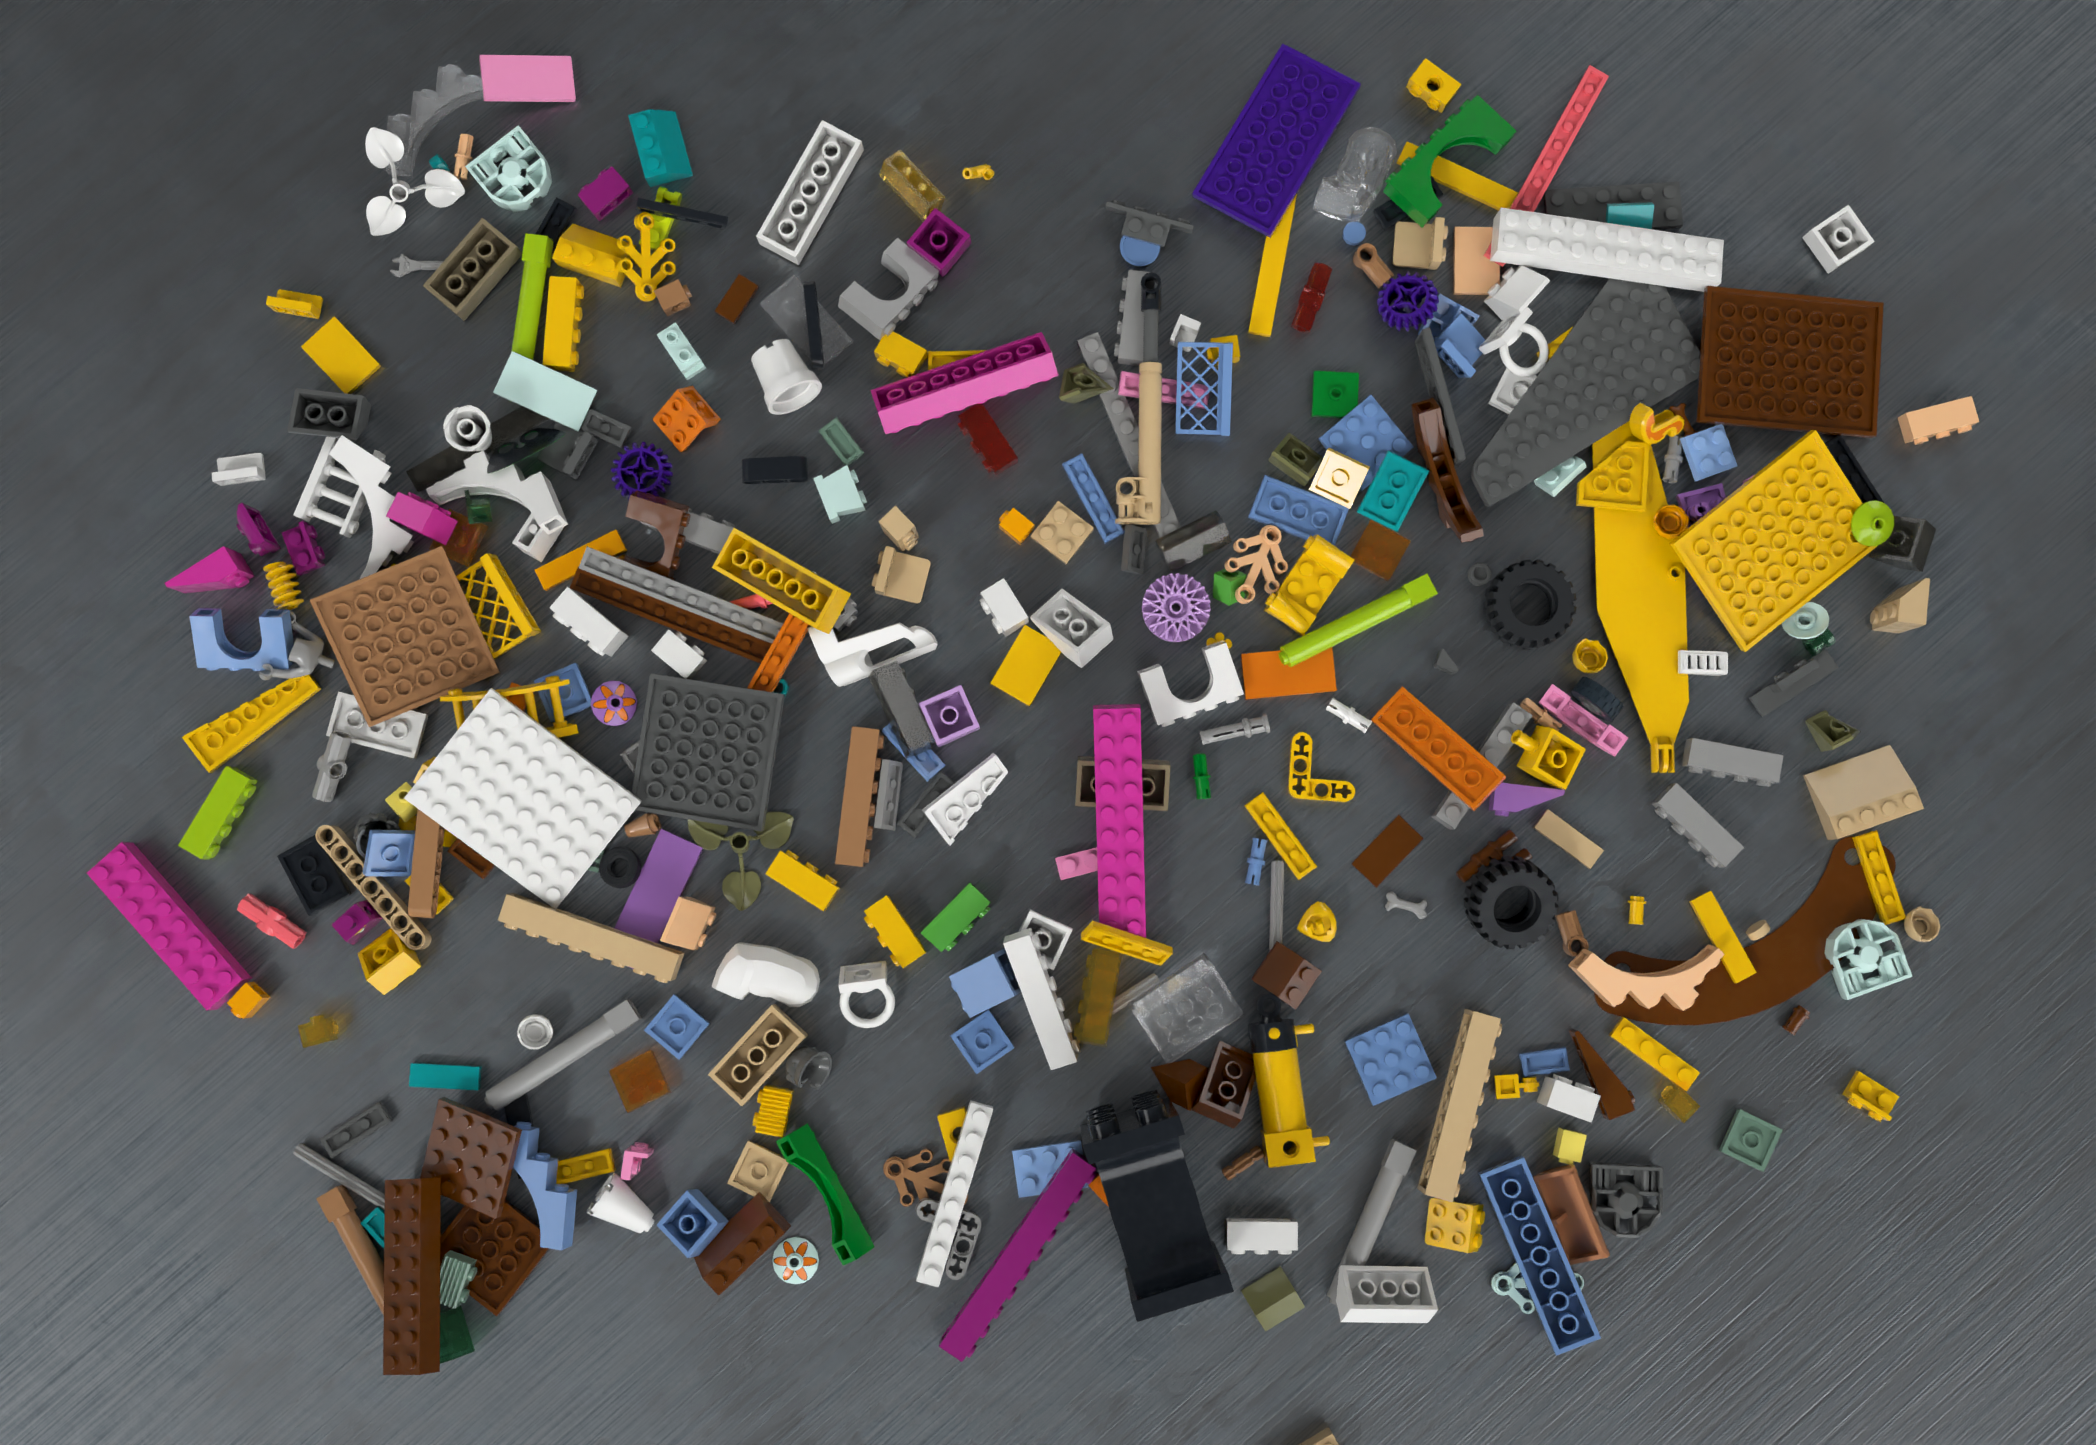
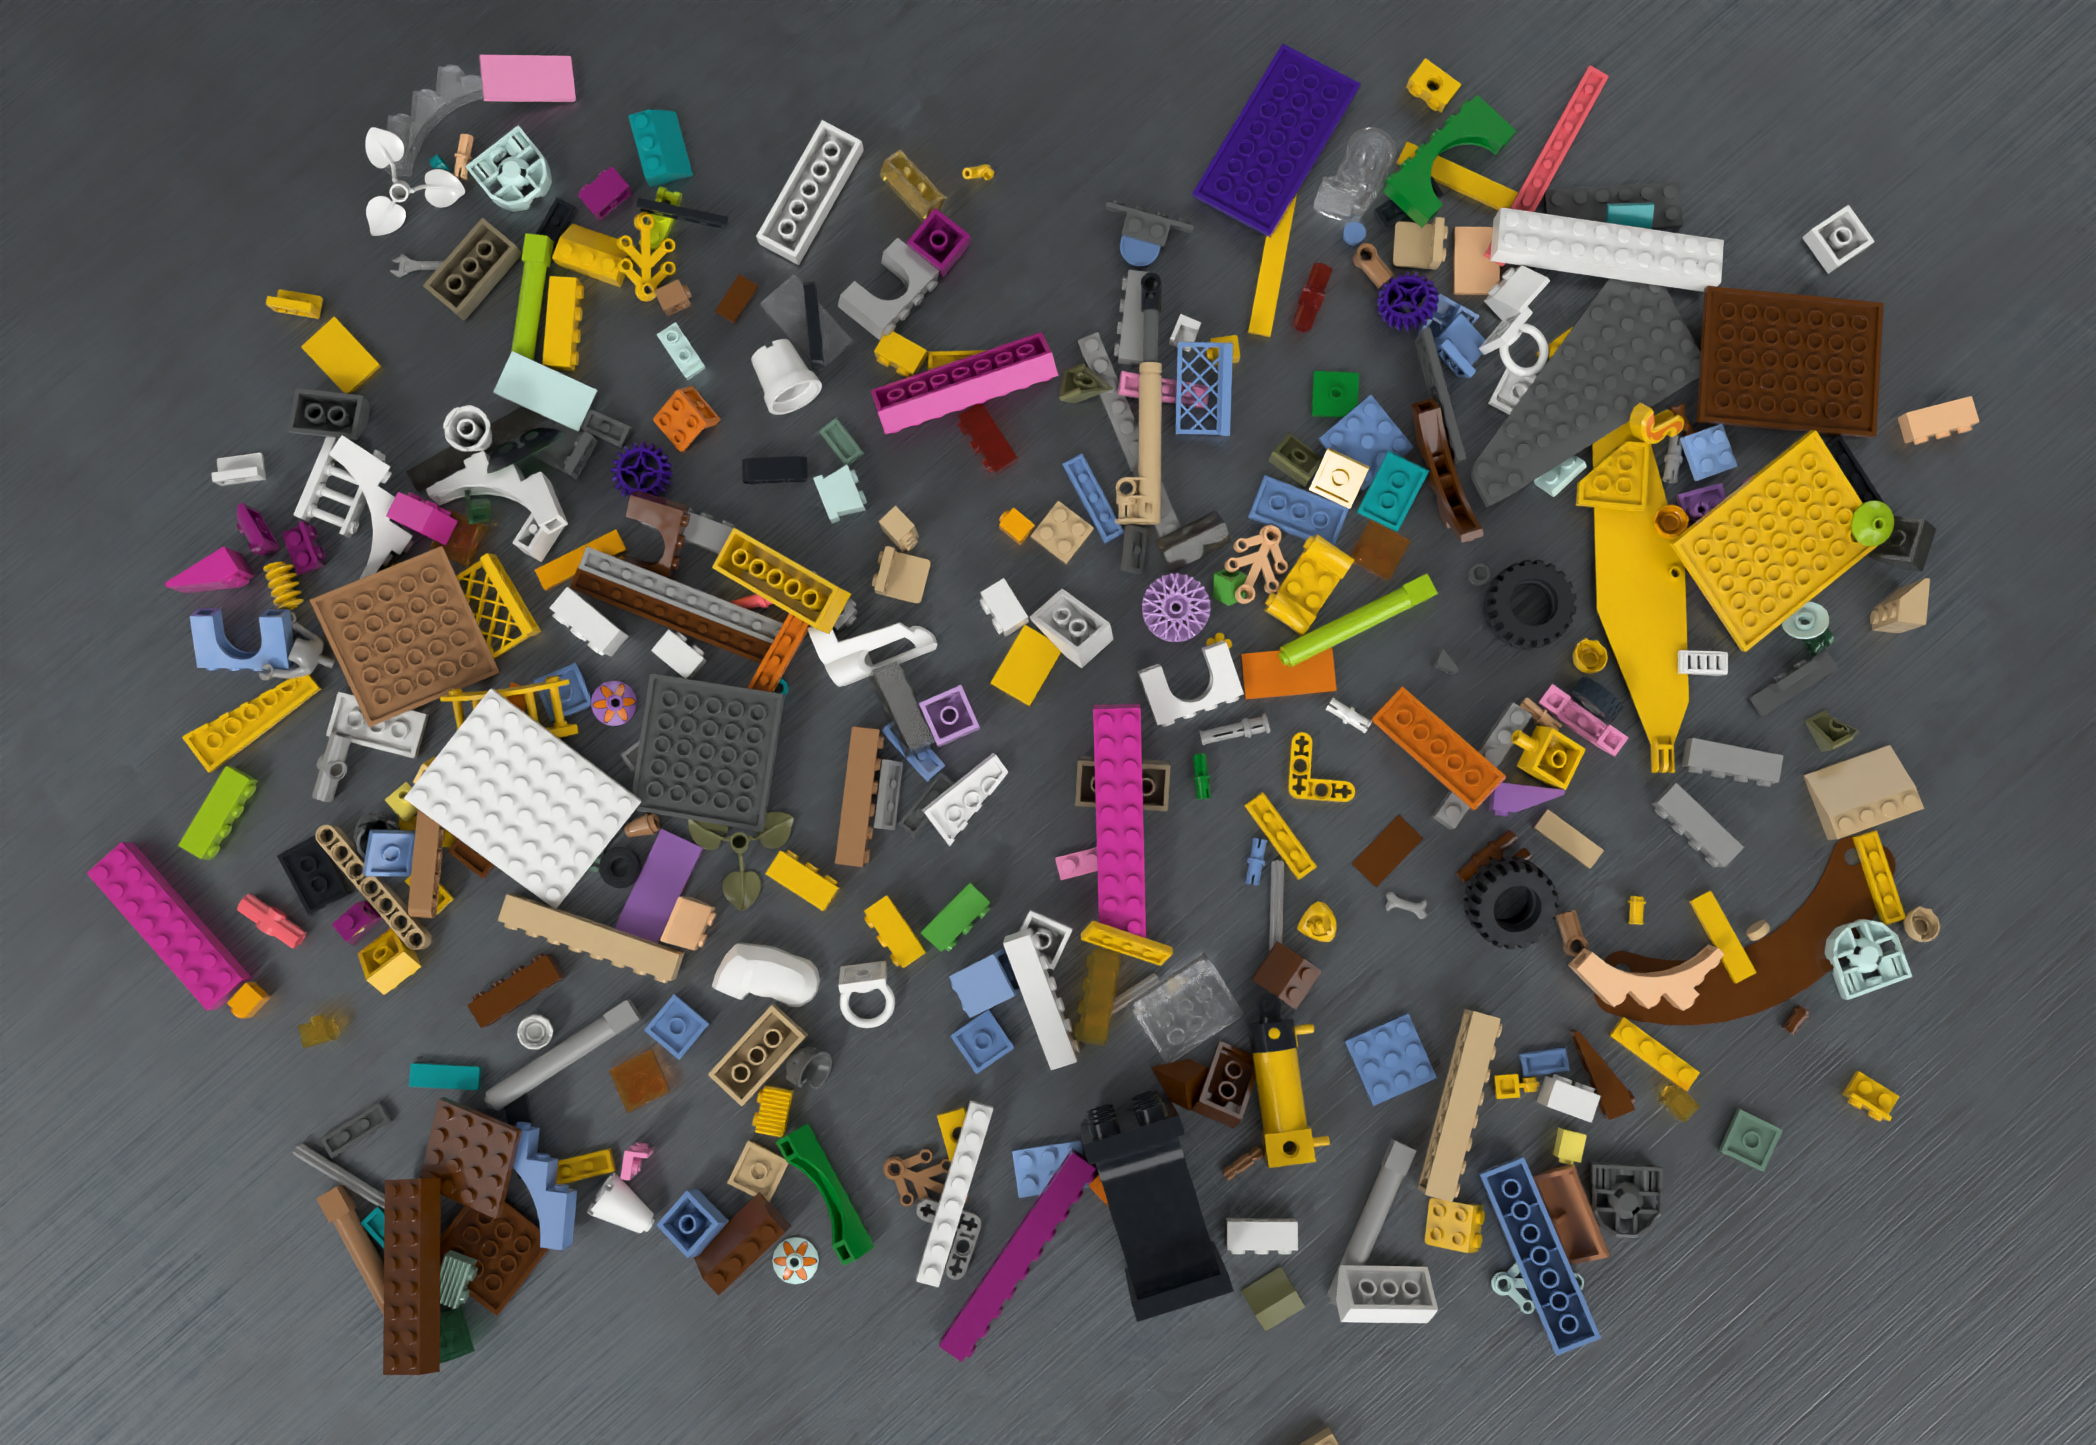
(516, 990): none -> reddish brown brick

